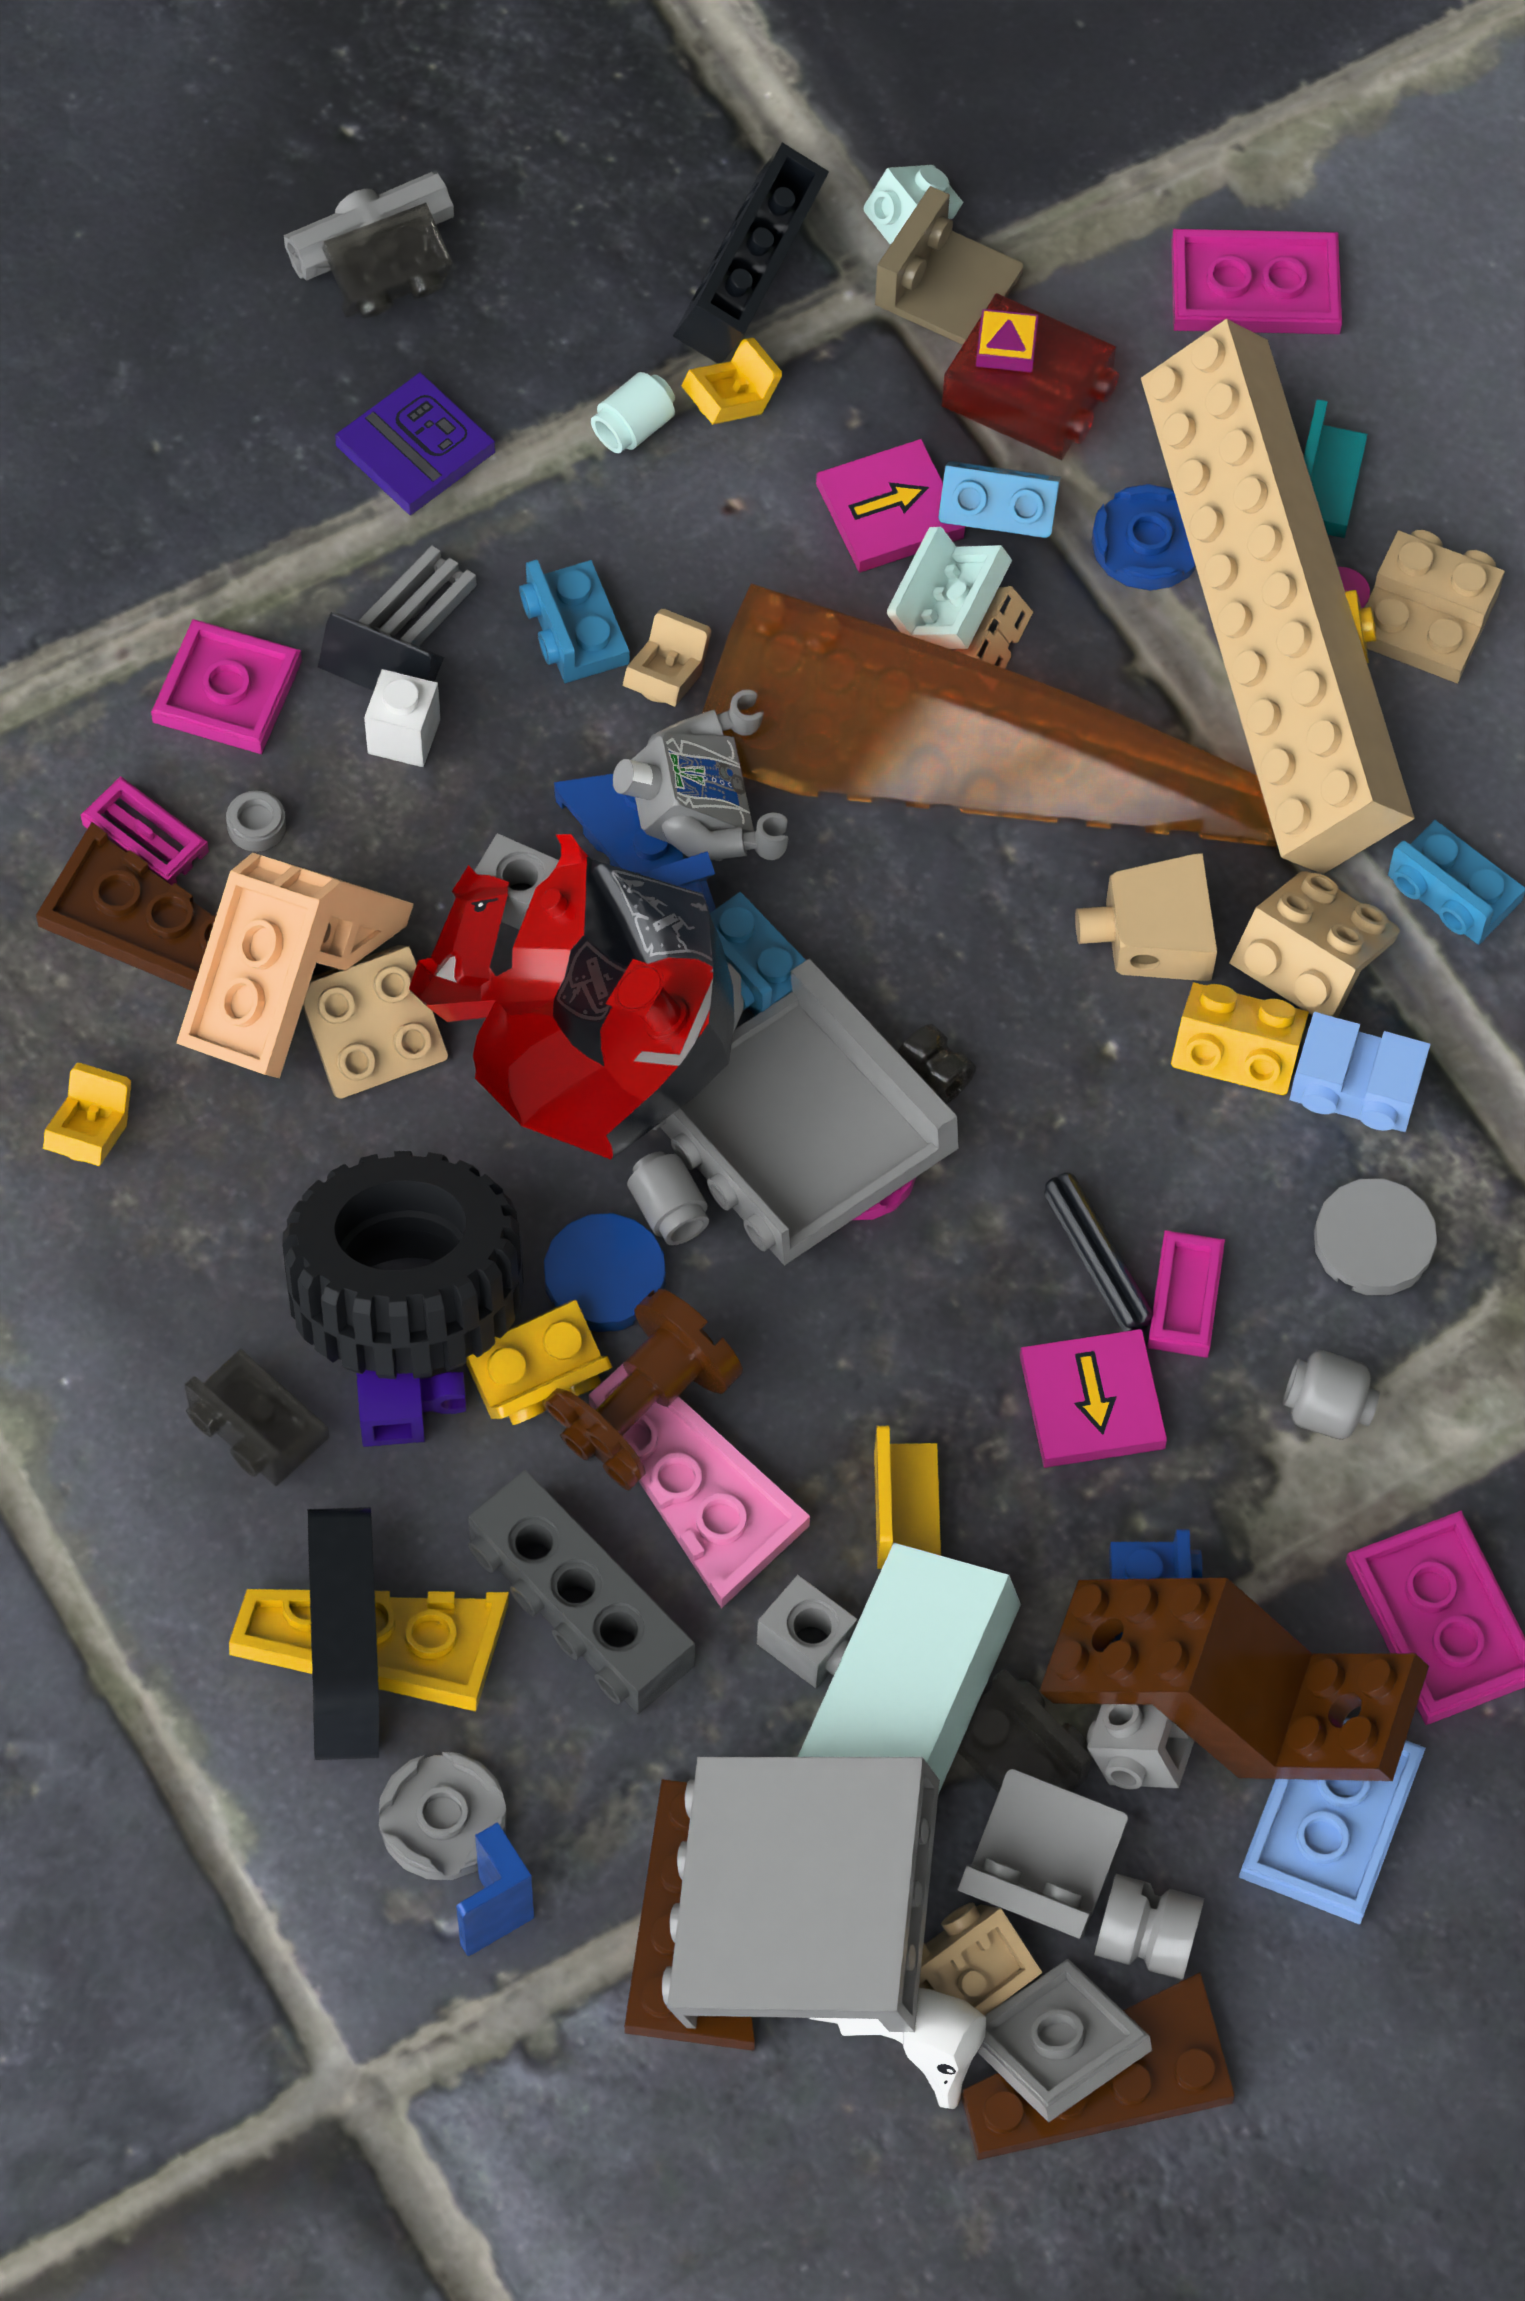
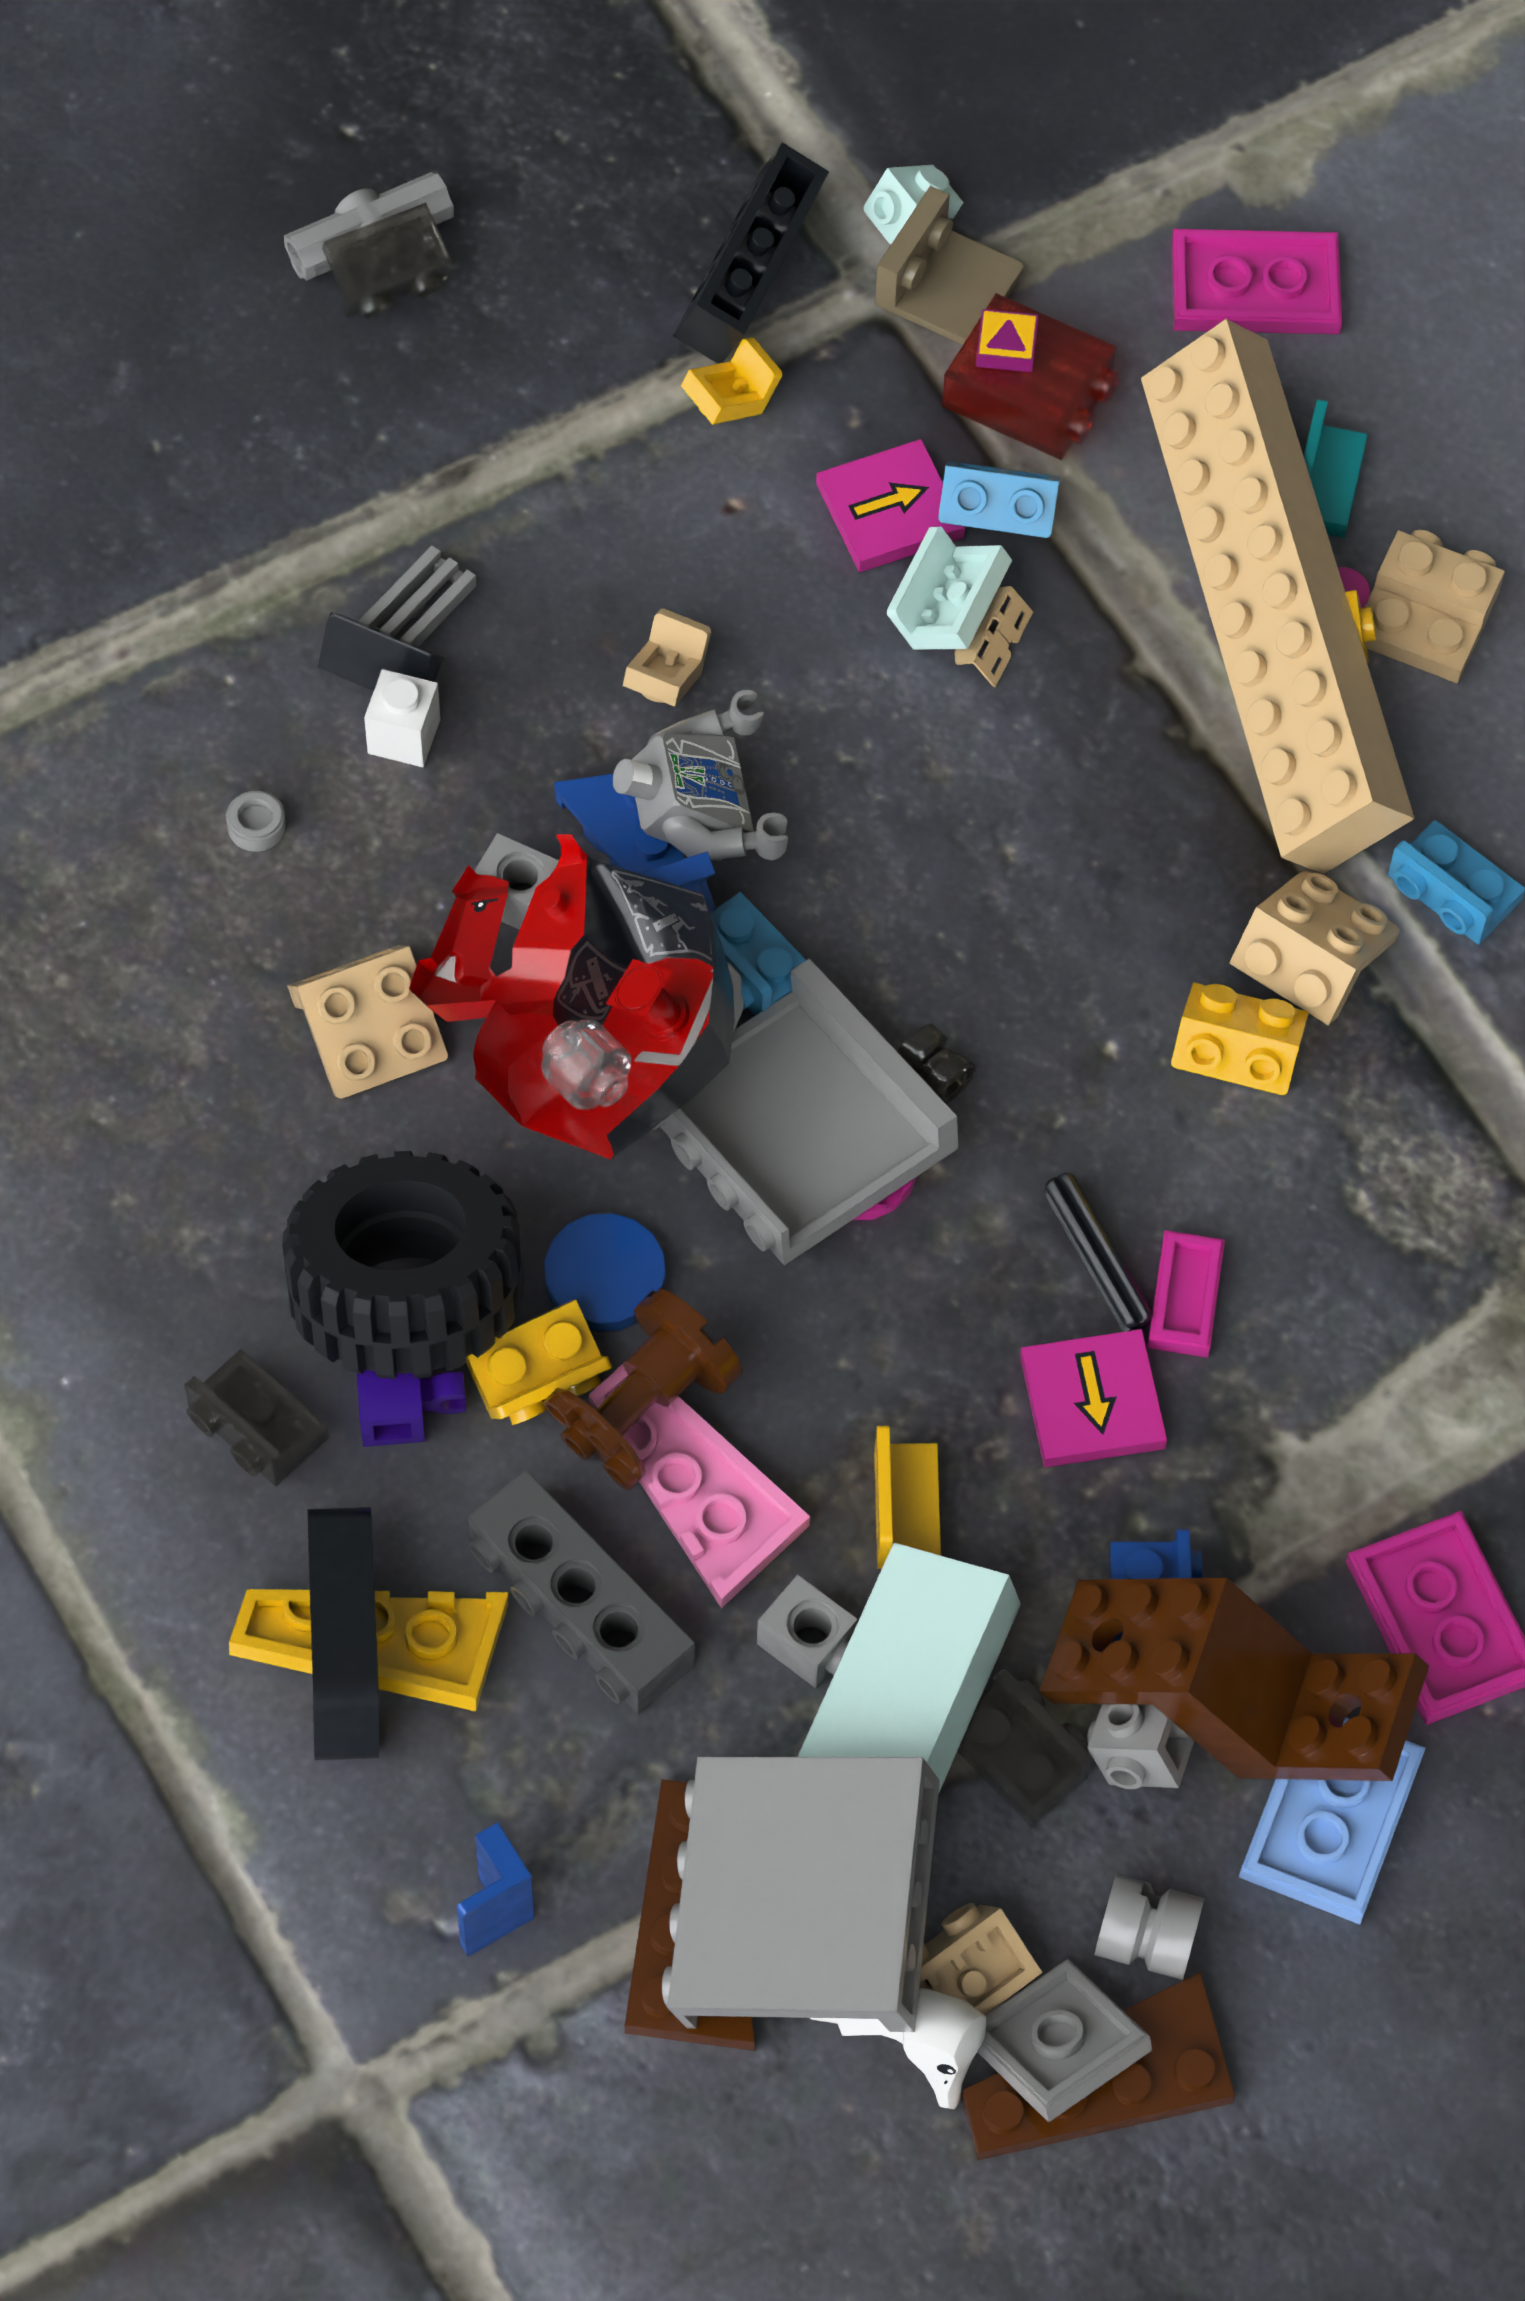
(90, 1115): yellow bracket -> none
(127, 911): reddish brown wing -> none
(177, 861): dark pink tile -> none
(226, 686): dark pink tile -> none
(264, 953): light nougat bracket -> none
(415, 443): dark purple tile -> none
(436, 1811): light grey tile -> none
(574, 619): dark azure bracket -> none
(586, 1064): none -> clear head
(633, 412): light aqua brick -> none
(668, 1197): light grey brick -> none
(928, 726): clear orange wedge -> none
(1045, 1853): light grey bracket -> none
(1143, 538): blue tile -> none
(1156, 921): tan torso -> none
(1330, 1394): light grey head -> none
(1359, 1073): light blue brick -> none
(1375, 1236): light grey tile -> none

